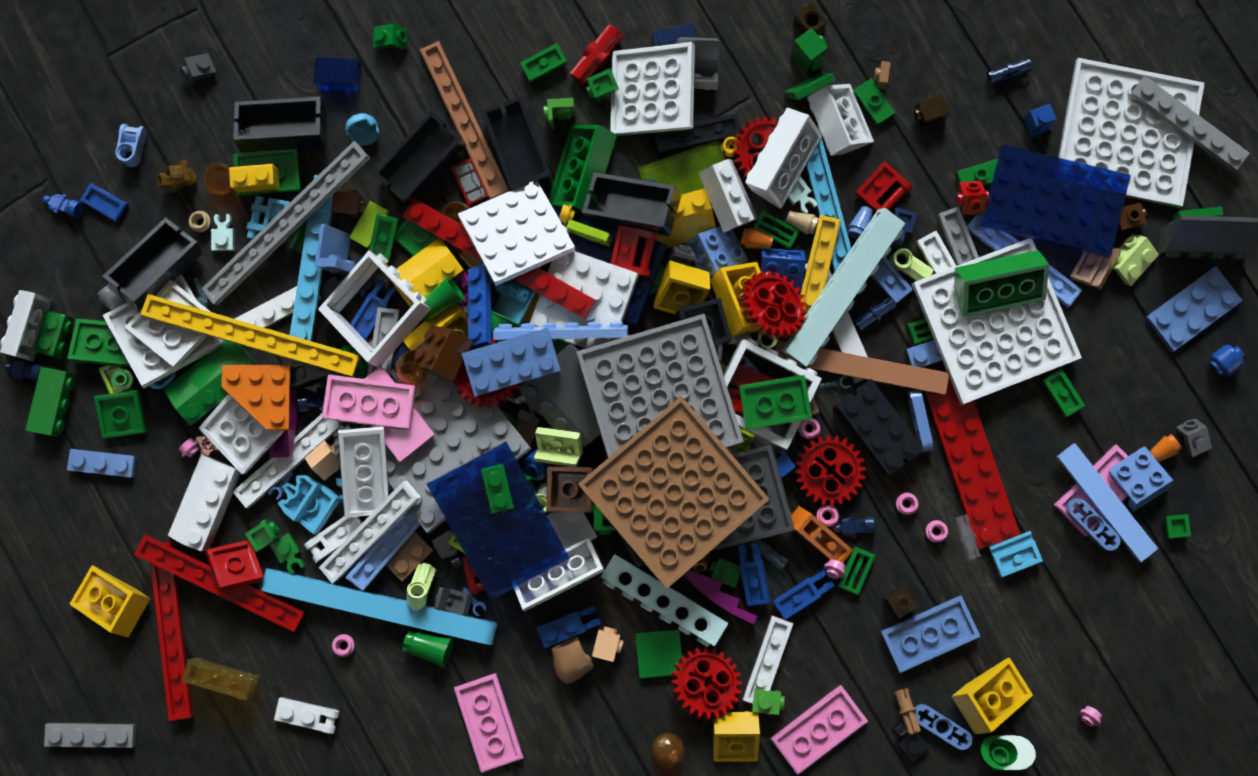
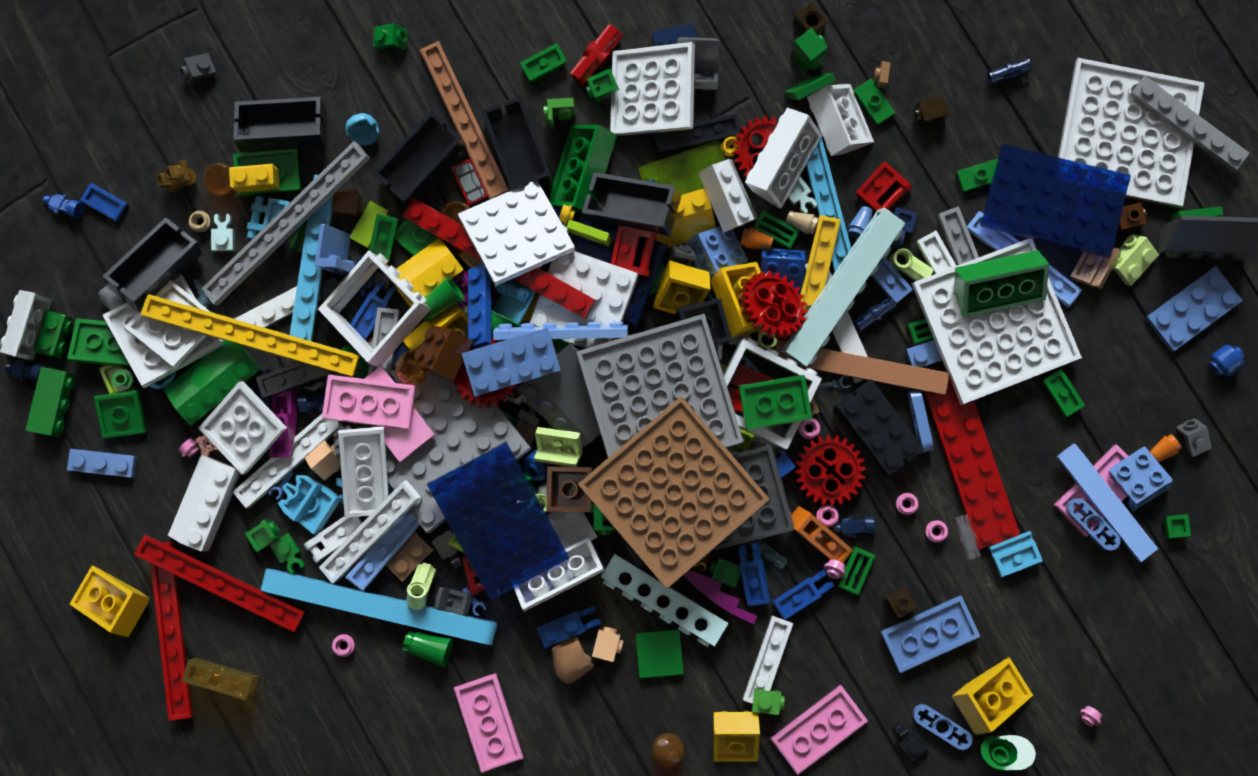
(89, 735): light grey plate -> none
(133, 141): light blue piece -> none
(234, 565): red plate -> none
(261, 392): orange plate -> none
(306, 715): white plate -> none
(337, 74): clear blue brick -> none
(497, 488): green plate -> none
(697, 700): red gear -> none
(907, 711): medium nougat axle -> none
(972, 197): red brick -> none
(1040, 120): blue brick -> none

